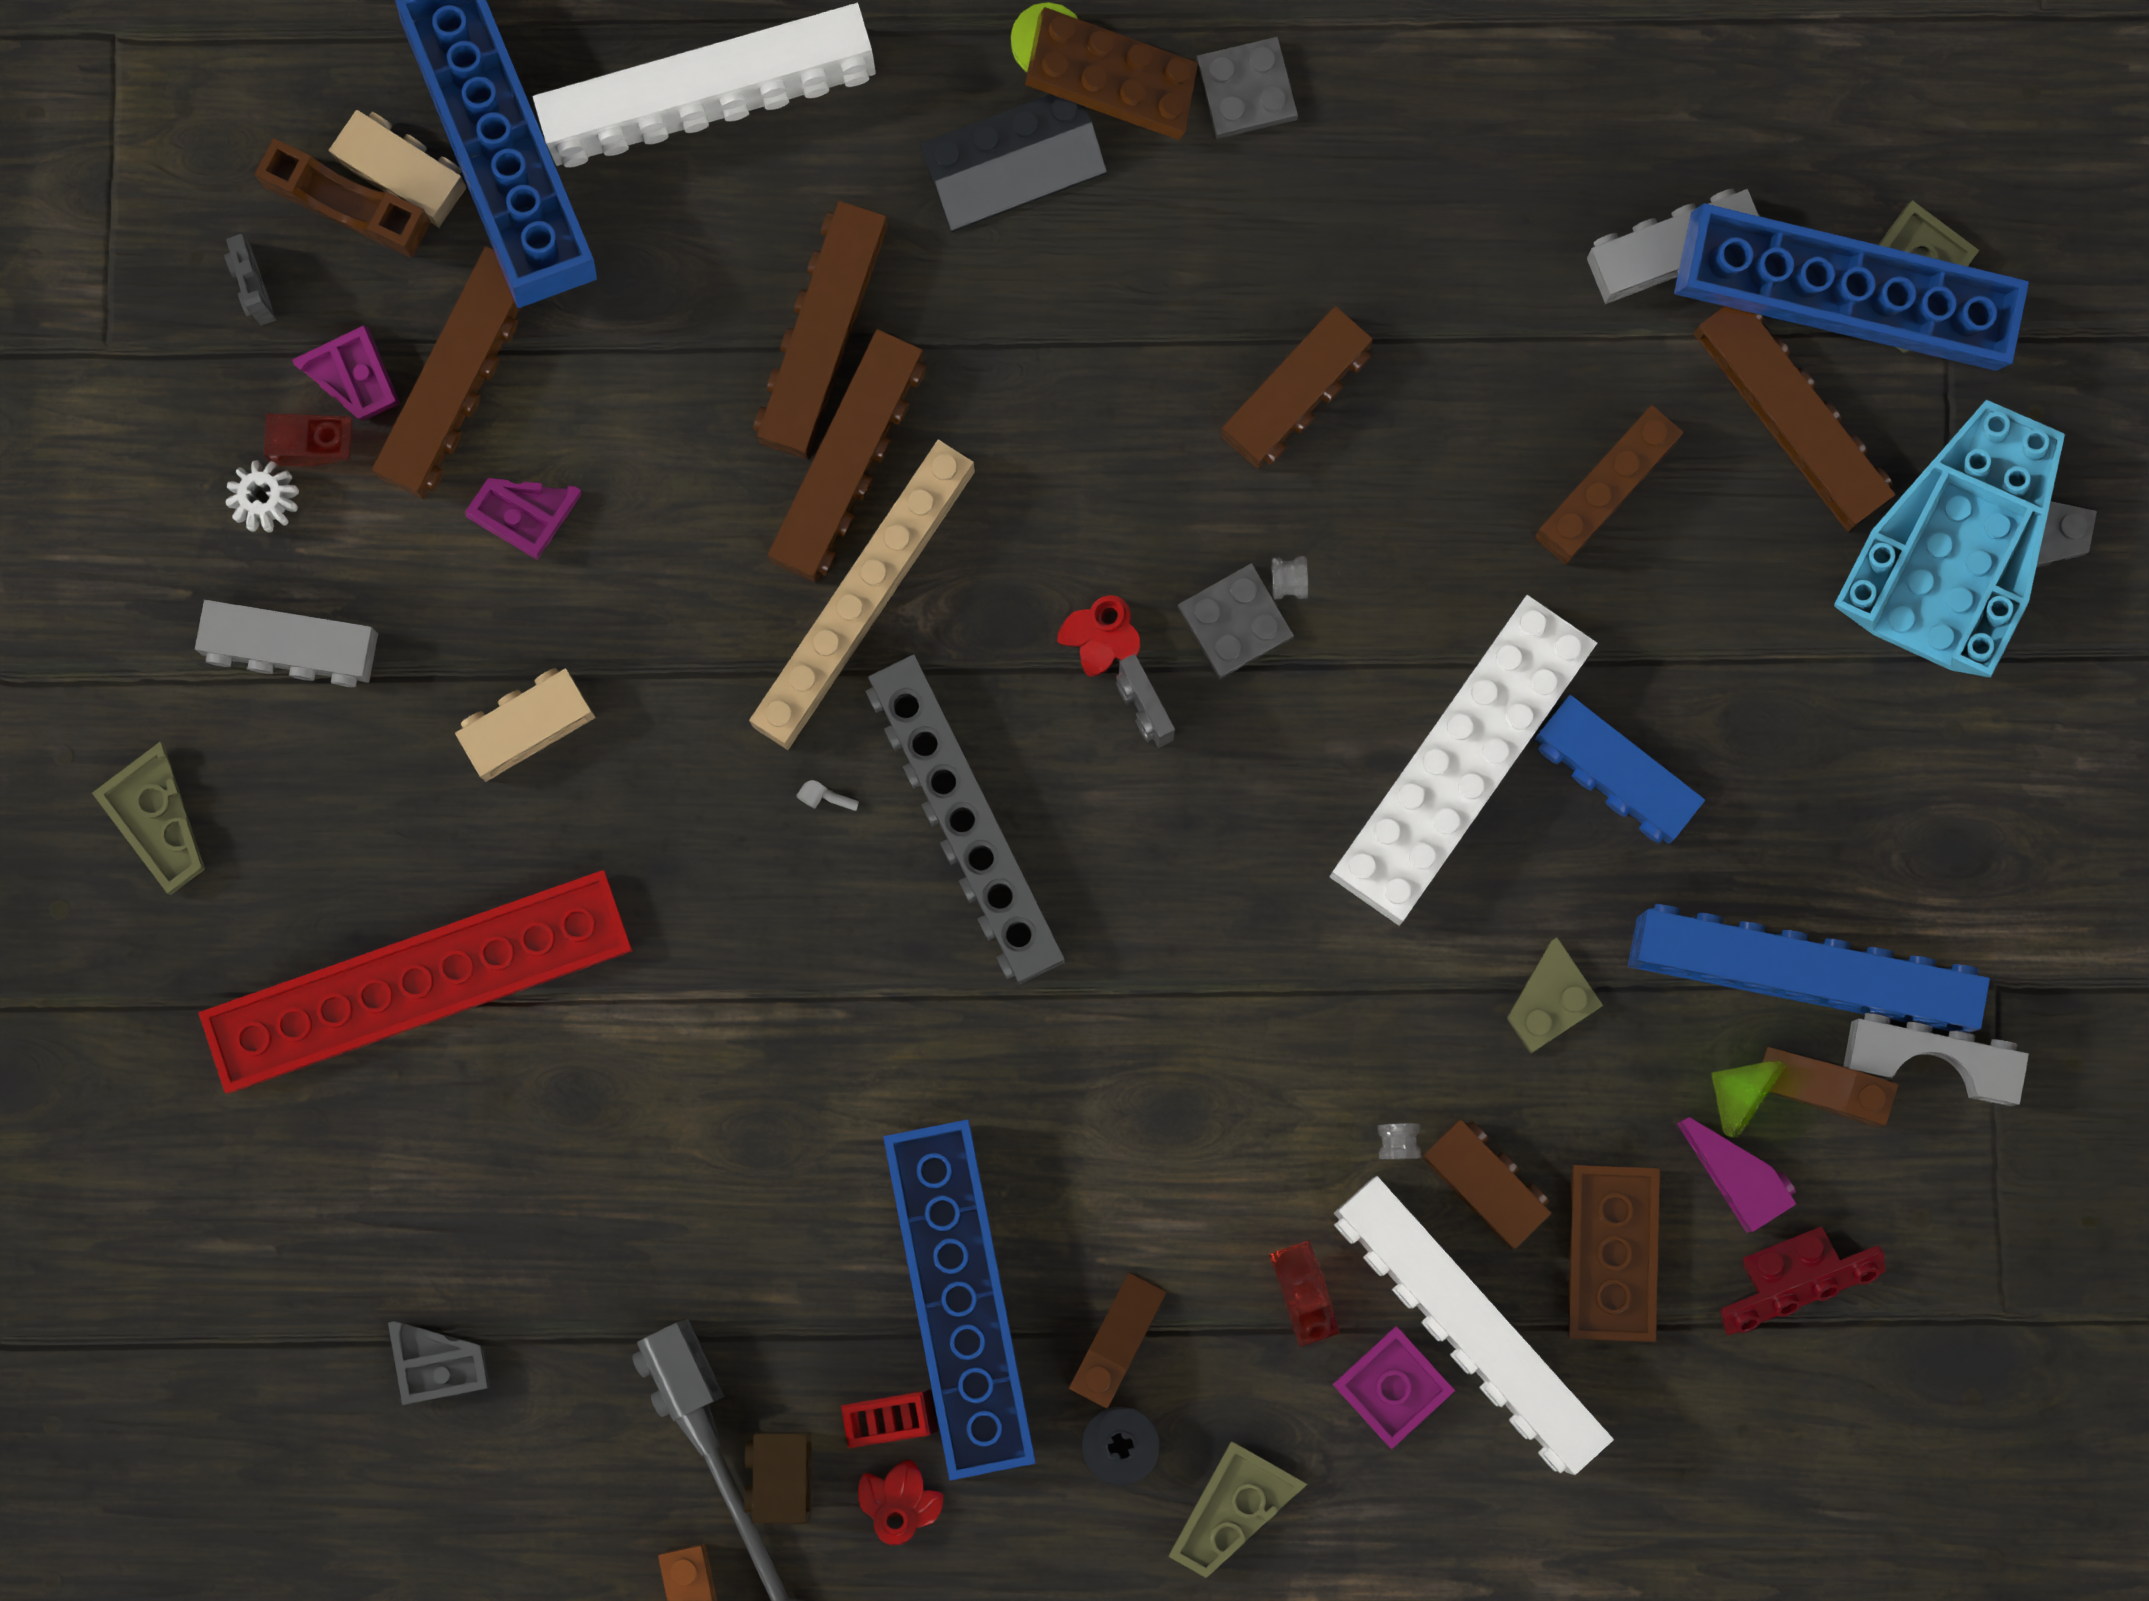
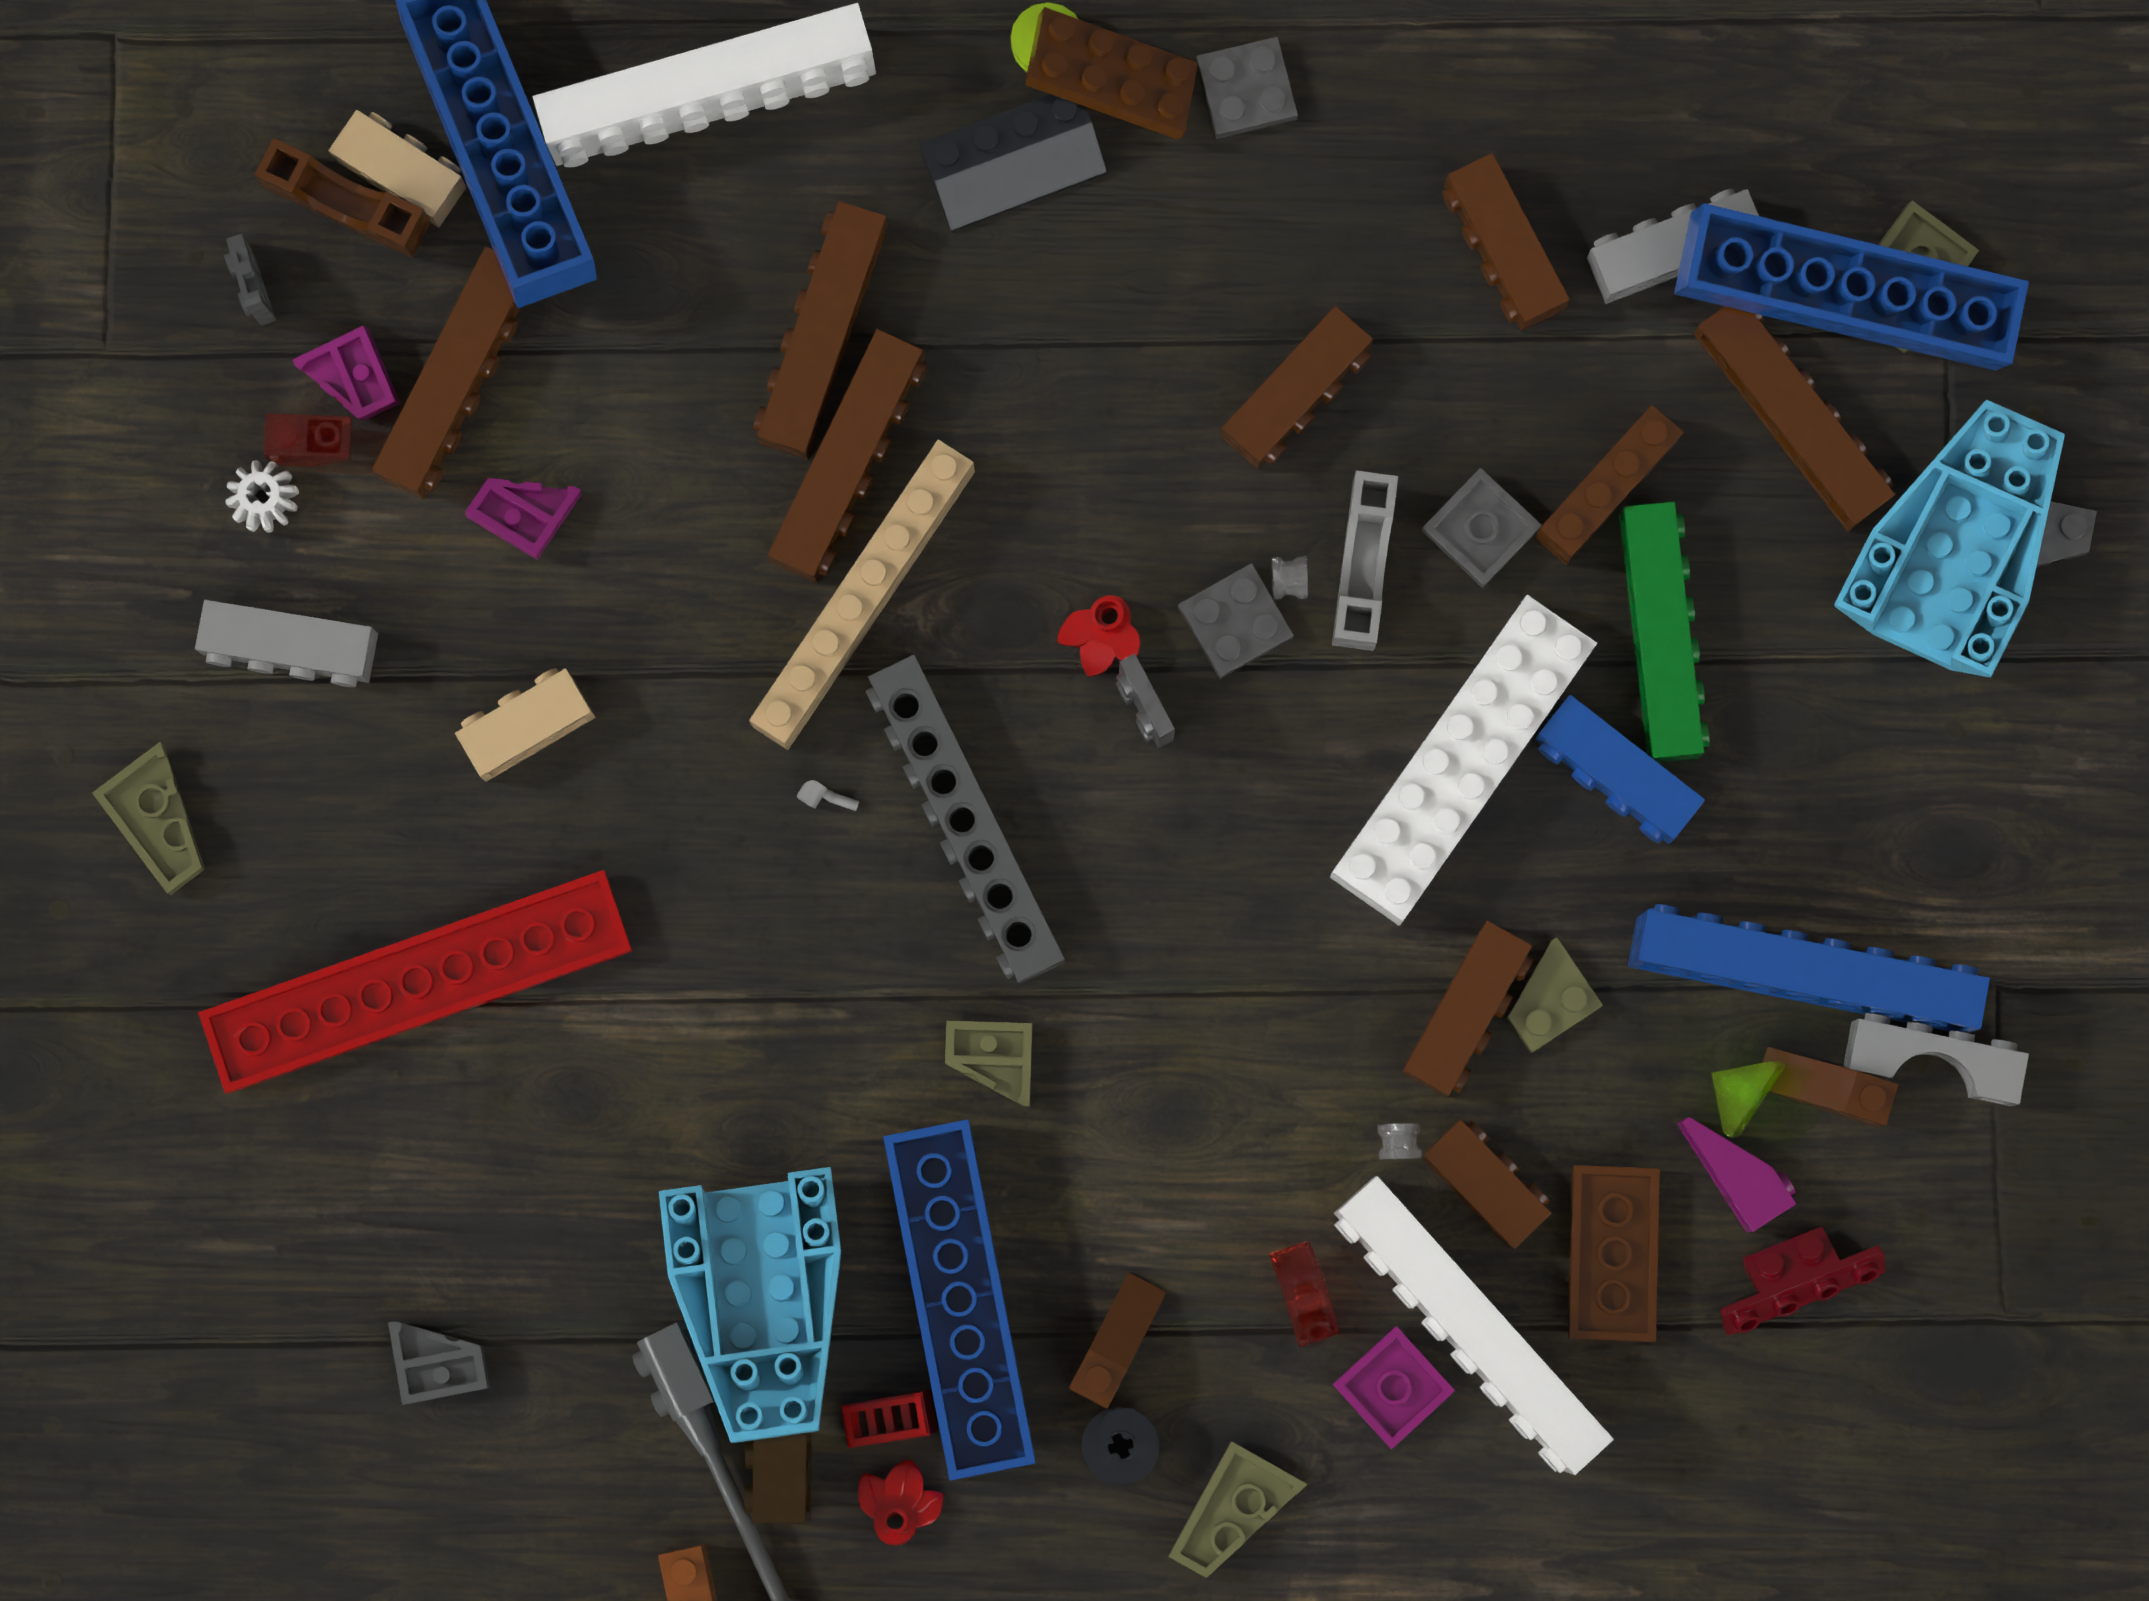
(758, 1296): none -> medium azure wedge
(993, 1055): none -> olive wing
(1364, 560): none -> light grey arch
(1467, 1009): none -> reddish brown brick
(1481, 527): none -> flat silver plate
(1505, 242): none -> reddish brown brick
(1662, 632): none -> green brick

